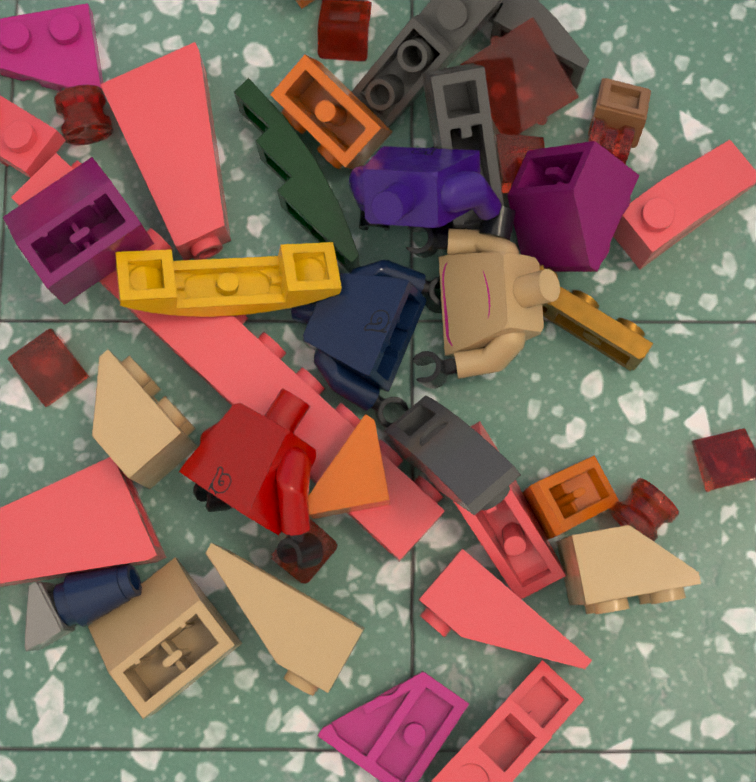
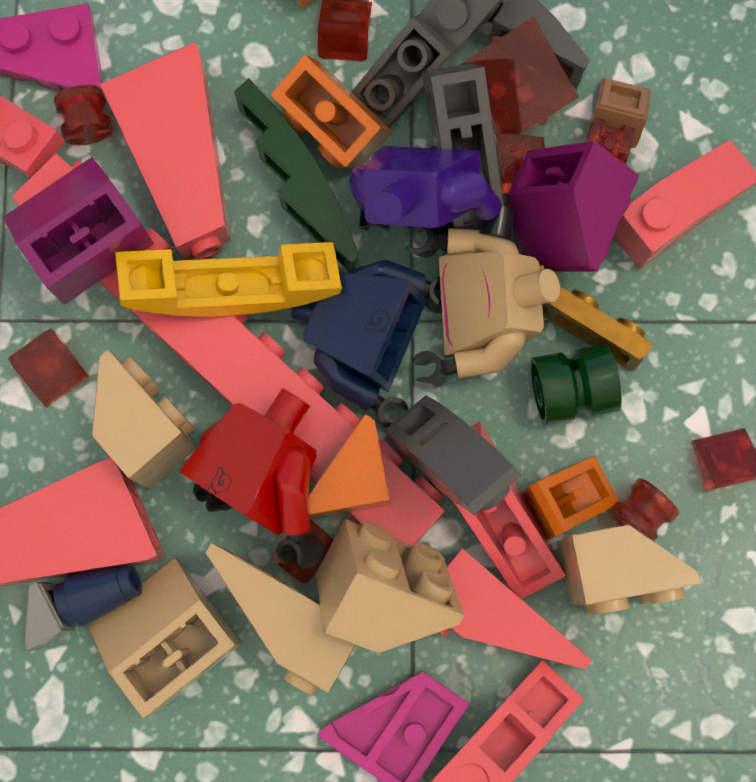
(384, 589): none -> tan slope
(575, 384): none -> dark green wheel

